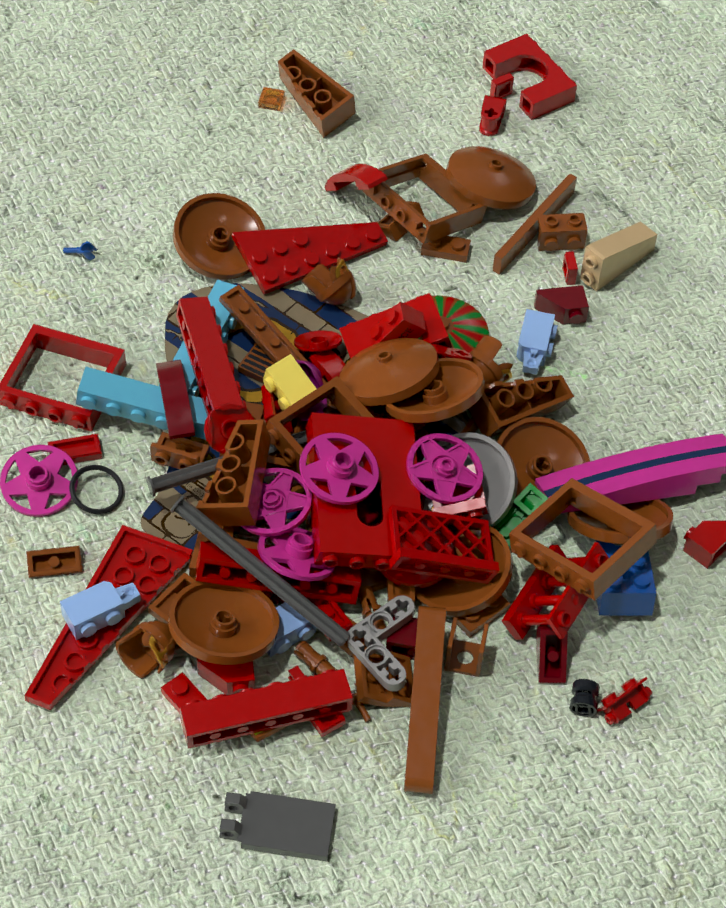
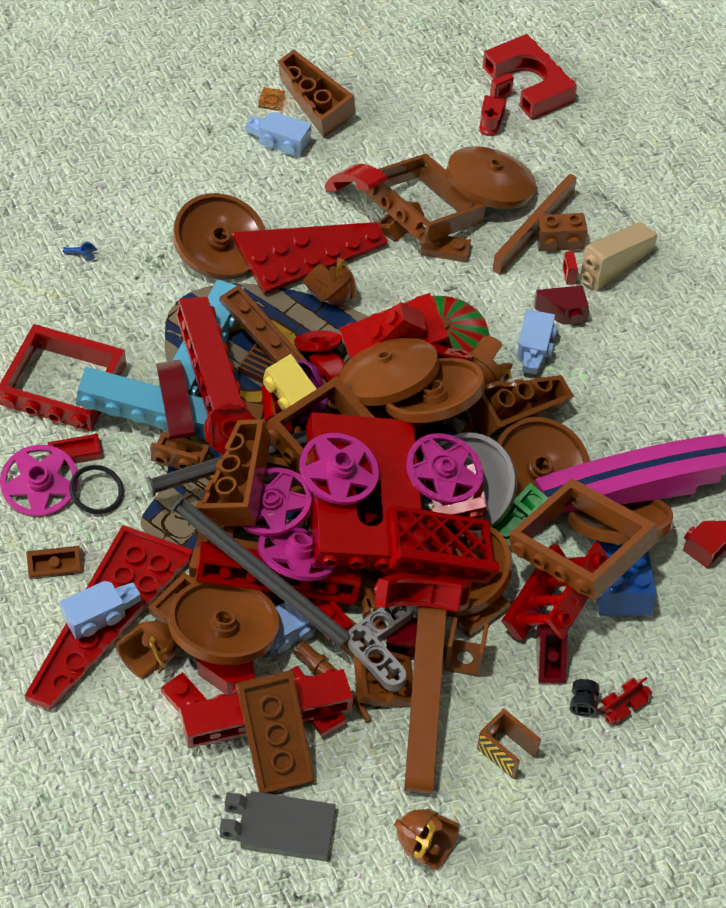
(275, 732): none -> dark orange tile
(281, 132): none -> light blue hinge
(416, 590): none -> red arch
(427, 836): none -> dark orange helmet
(514, 730): none -> dark orange piece

